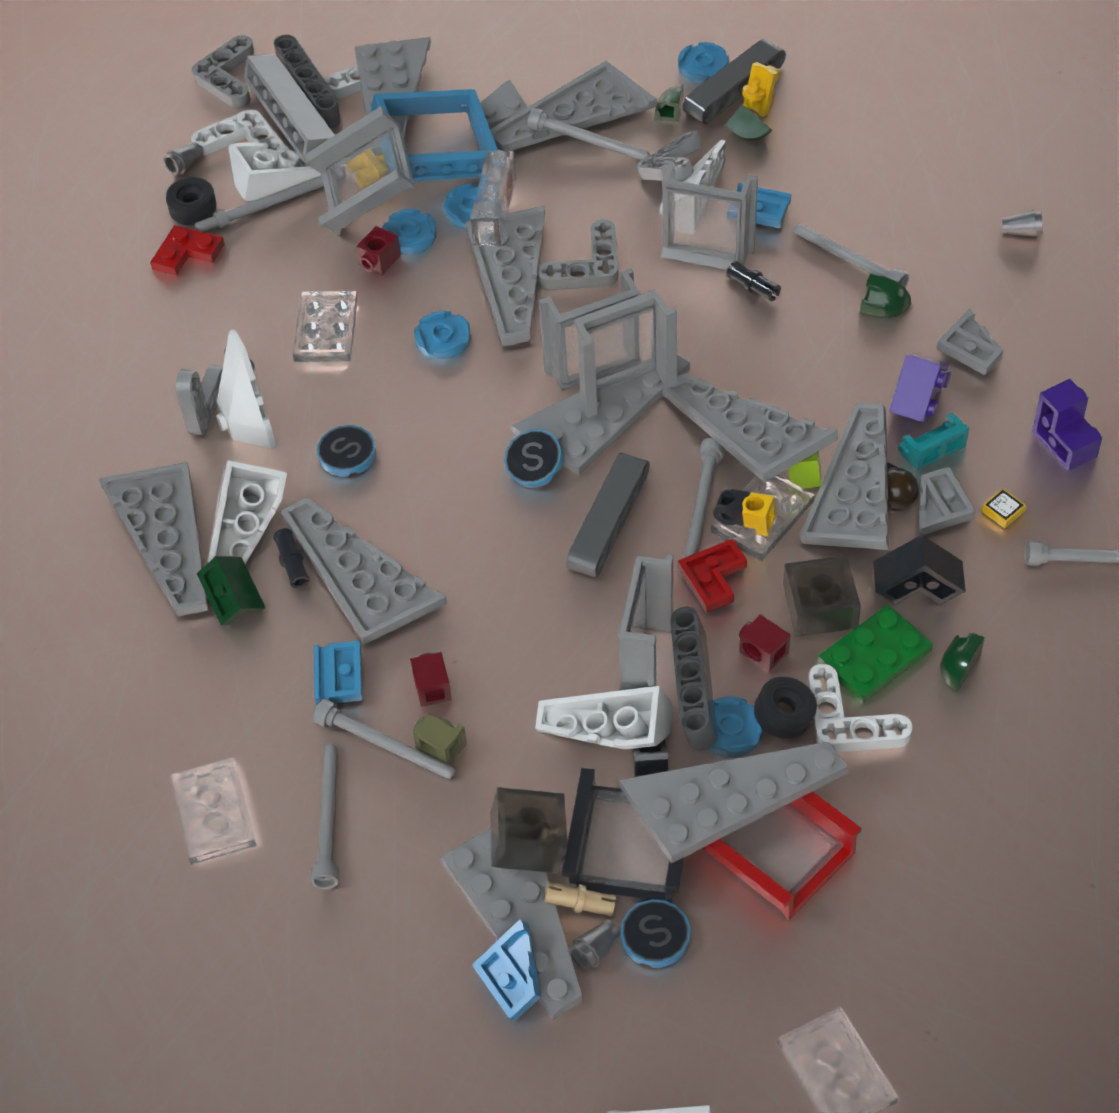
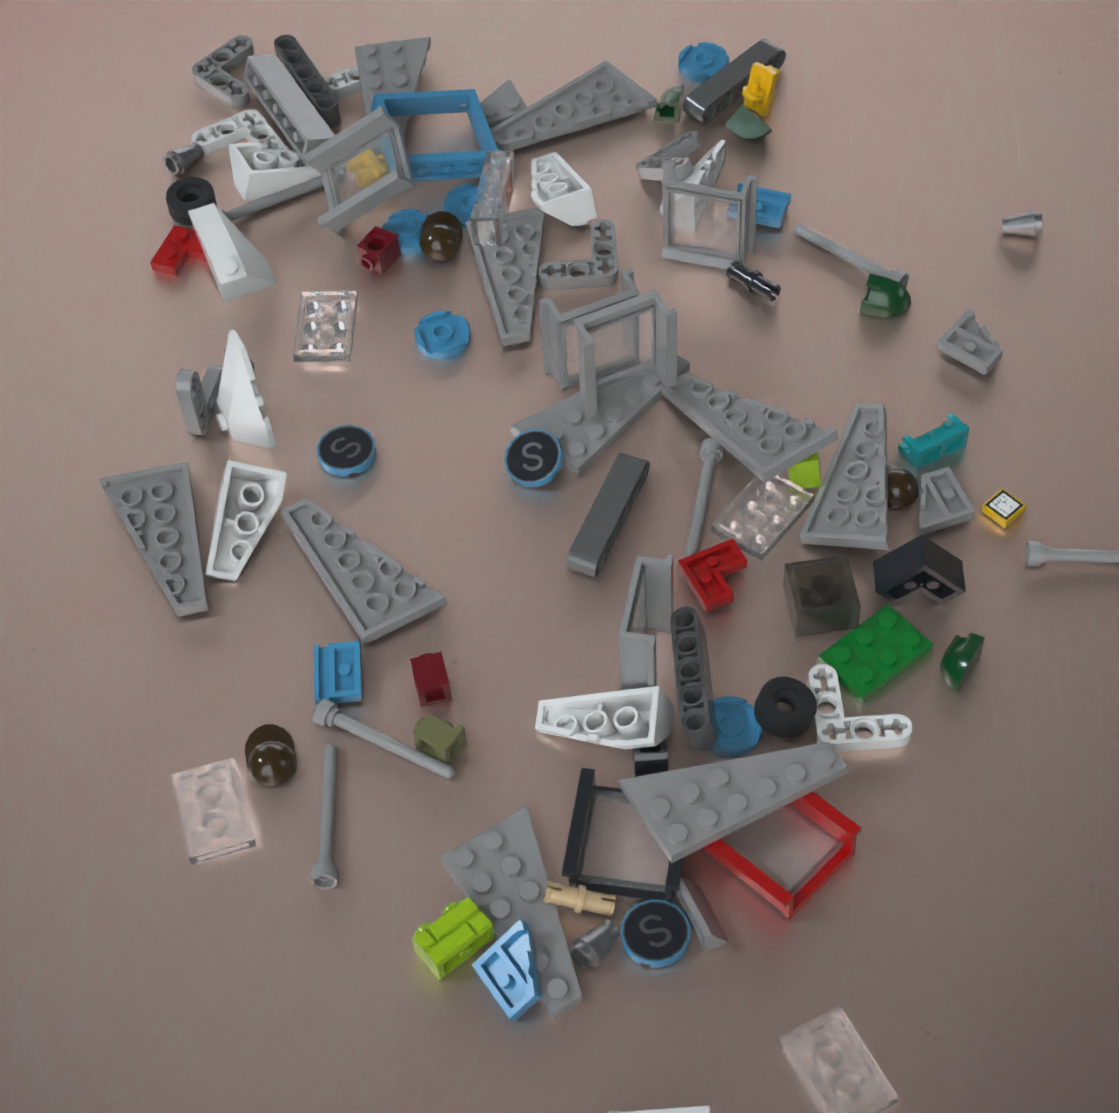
(229, 588): dark green panel -> none
(231, 256): none -> white wedge
(270, 755): none -> dark brown cap
(291, 558): black pin -> none
(441, 236): none -> dark brown cap
(453, 937): none -> lime brick
(528, 830): clear smoke brick -> none
(539, 120): light grey piece -> none
(561, 191): none -> white wedge
(700, 916): none -> light grey slope
(746, 510): leg -> none
(764, 642): dark red brick -> none
(918, 386): brick -> none
(1062, 425): dark purple brick -> none

